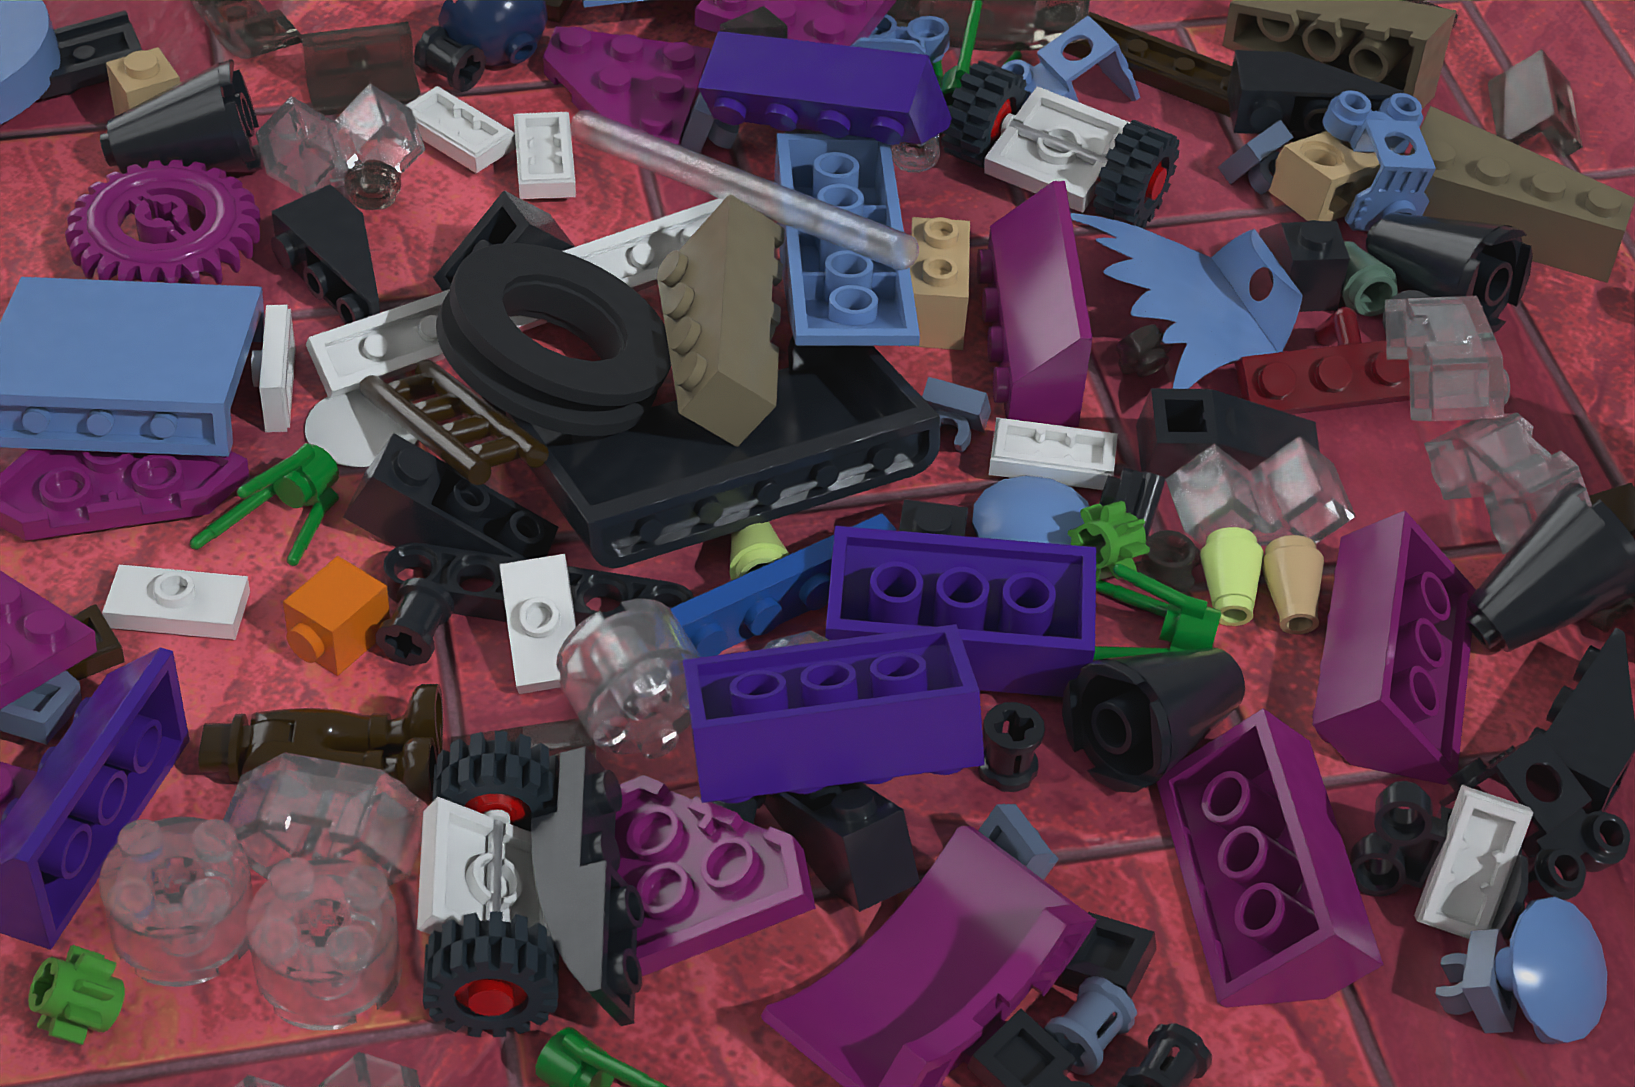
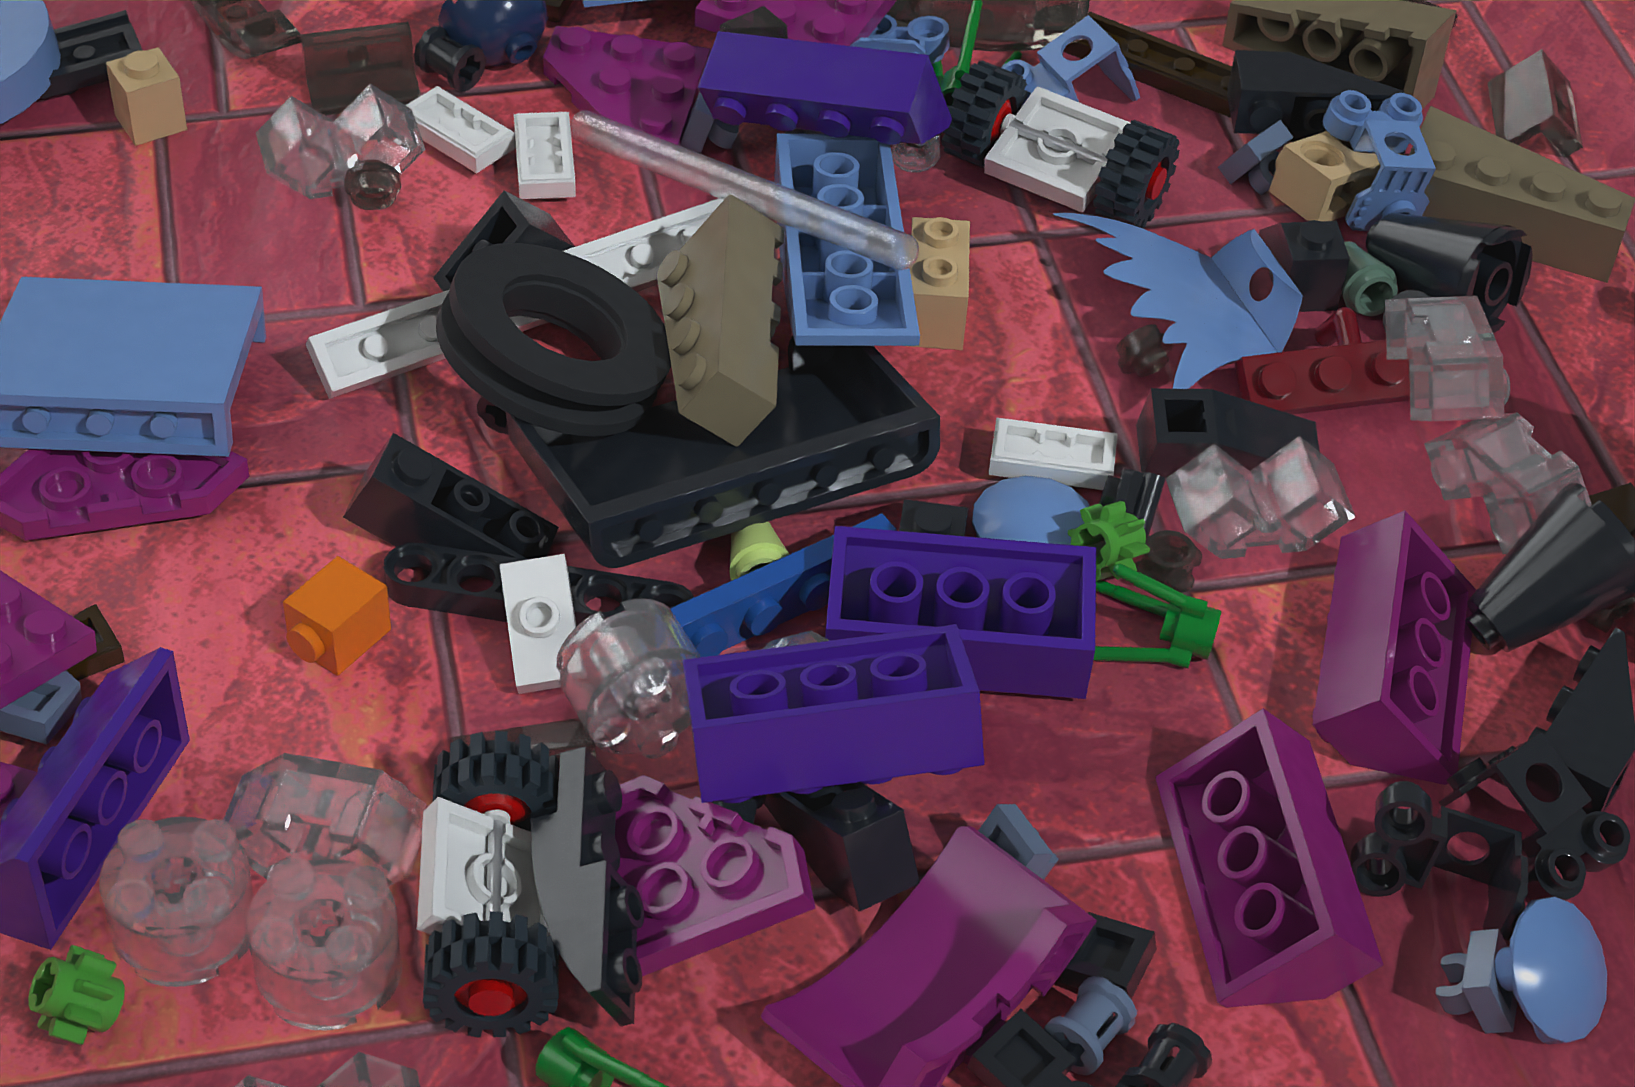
(166, 242): magenta gear -> none
(176, 602): white plate -> none
(195, 121): black cone -> none
(274, 368): white plate -> none
(298, 482): green plant -> none
(329, 249): black slope -> none
(351, 429): white sticker -> none
(399, 746): dark brown piece -> none
(411, 629): black bush -> none
(449, 439): dark brown bar -> none
(958, 407): sand blue tile -> none
(1018, 744): black bush -> none
(1036, 311): magenta slope -> none
(1148, 711): black cone -> none
(1232, 573): yellowish green cone -> none
(1294, 580): tan cone -> none
(1473, 863): white plate -> none

